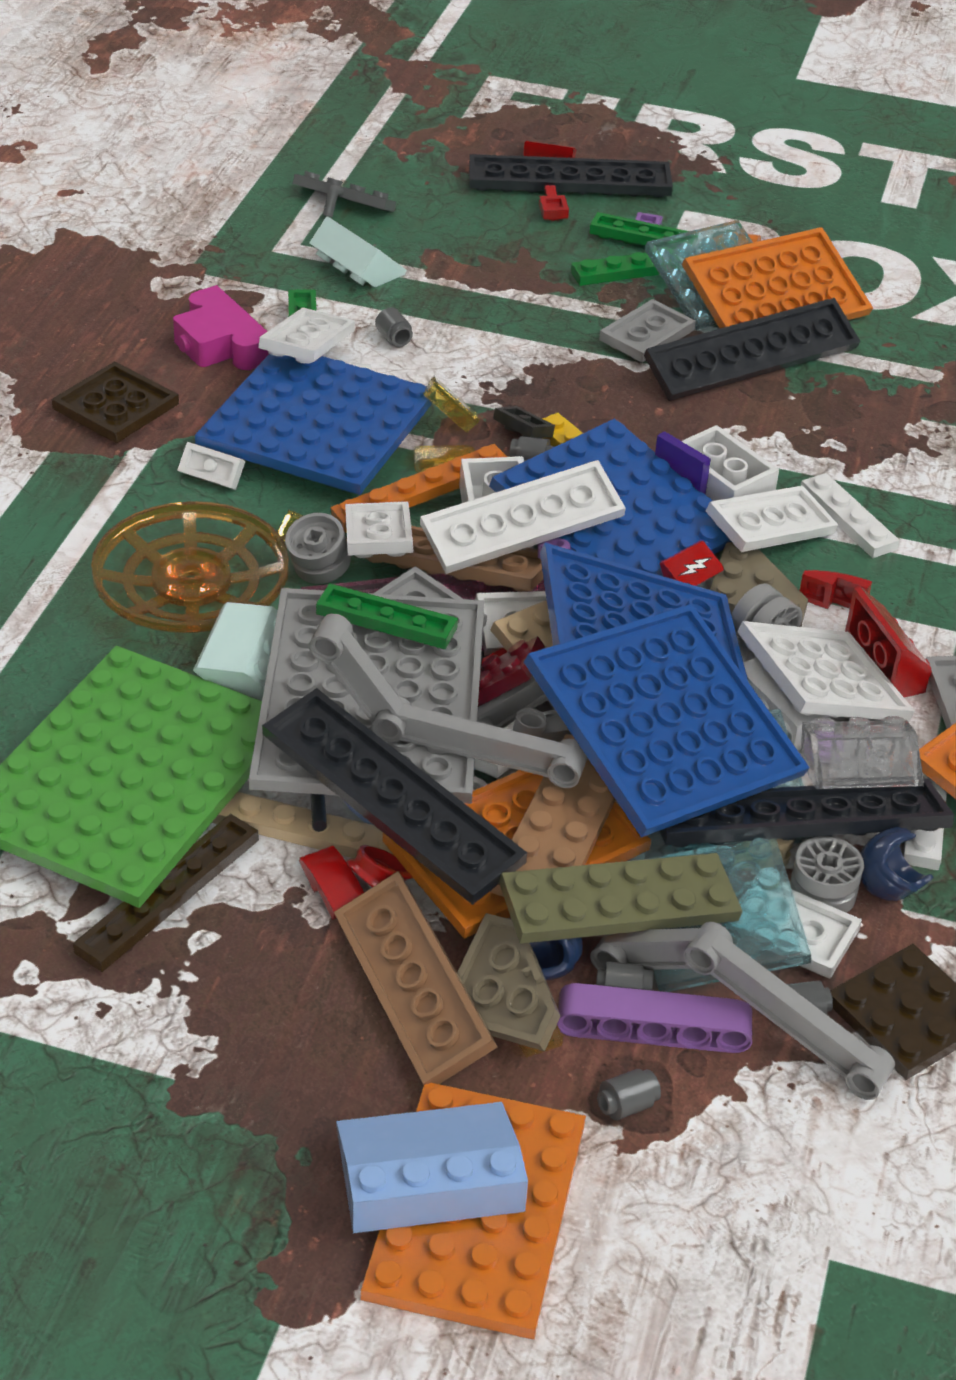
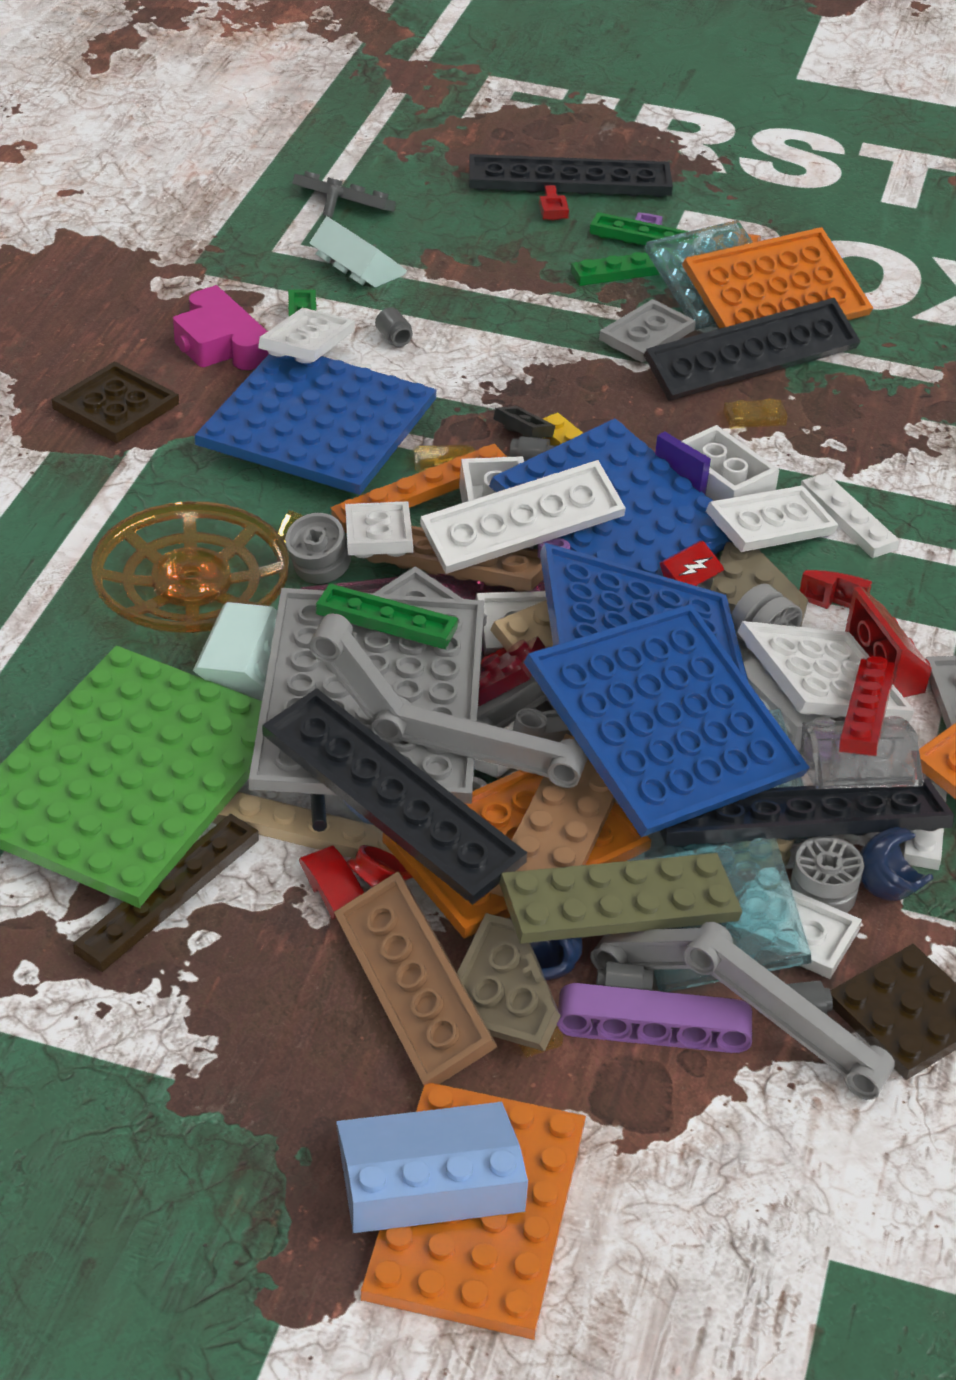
(211, 465): white plate -> none
(451, 404): clear yellow slope -> none
(548, 150): red slope -> none
(628, 1093): dark grey brick -> none
(755, 413): none -> clear yellow plate
(867, 707): none -> red plate

